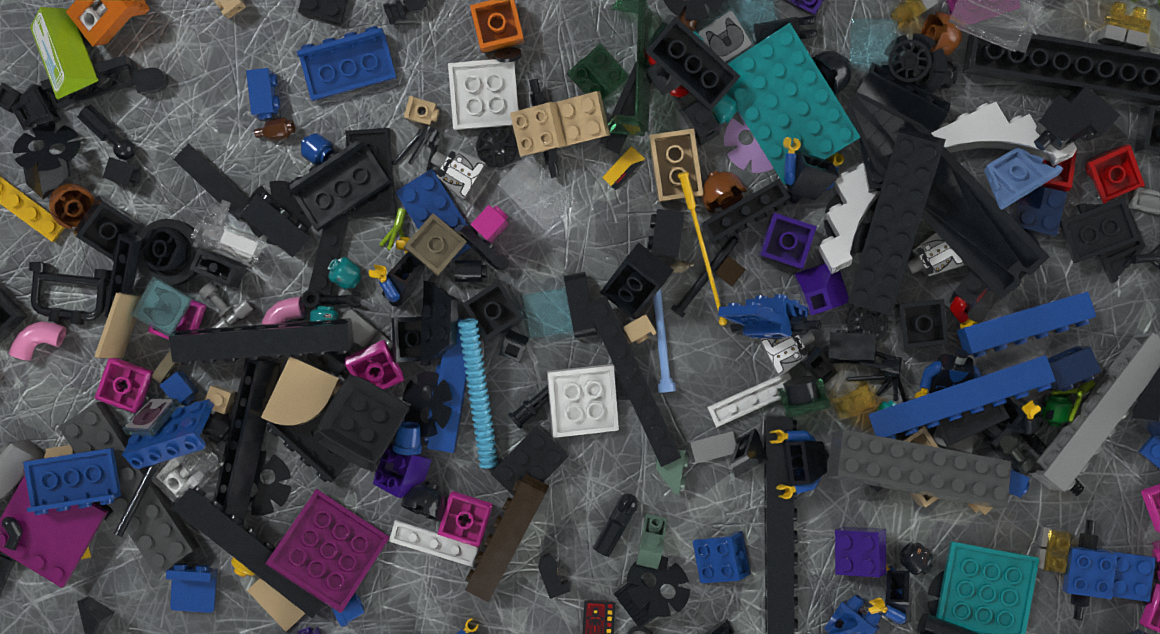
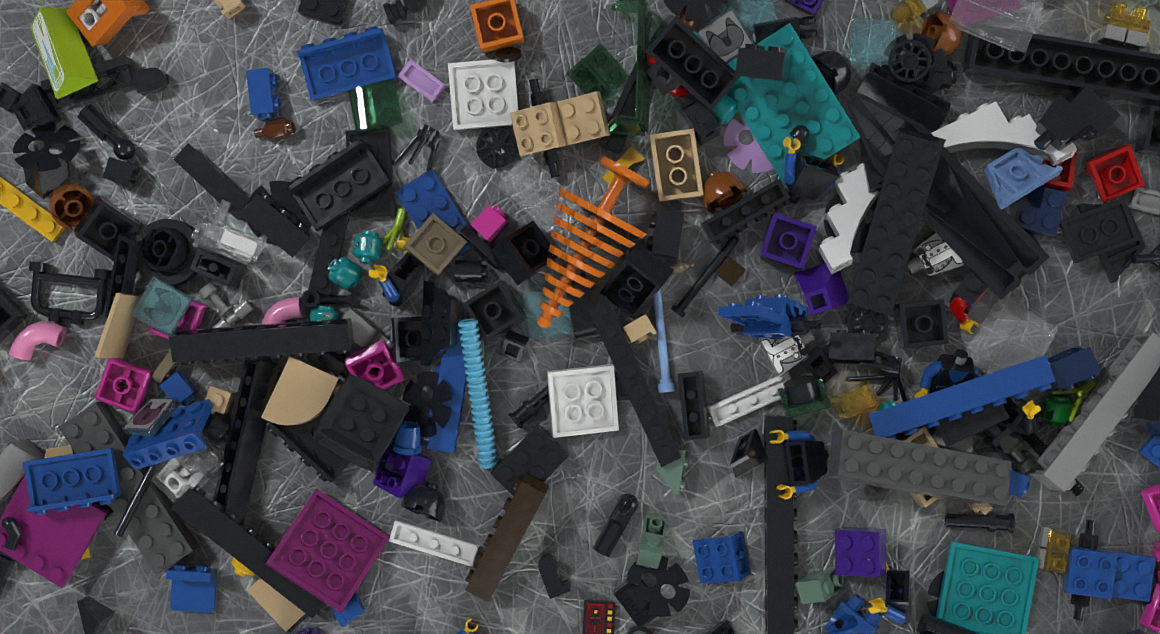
(275, 491): black piece -> none
(316, 148): blue head -> none
(367, 247): none -> teal head
(375, 106): none -> clear green slope
(411, 112): tan brick -> none
(421, 80): none -> lavender tile
(451, 523): dark pink brick -> none
(459, 171): torso -> none
(524, 252): none -> black brick
(595, 225): none -> orange plant
(691, 205): yellow piece -> none
(693, 405): none -> black brick
(713, 446): light grey tile -> none
(763, 64): none -> black brick
(800, 132): none -> black hinge
(820, 586): none -> sand green slope
(916, 558): black head -> none
(990, 521): none -> black pin
(1027, 323): blue brick -> none

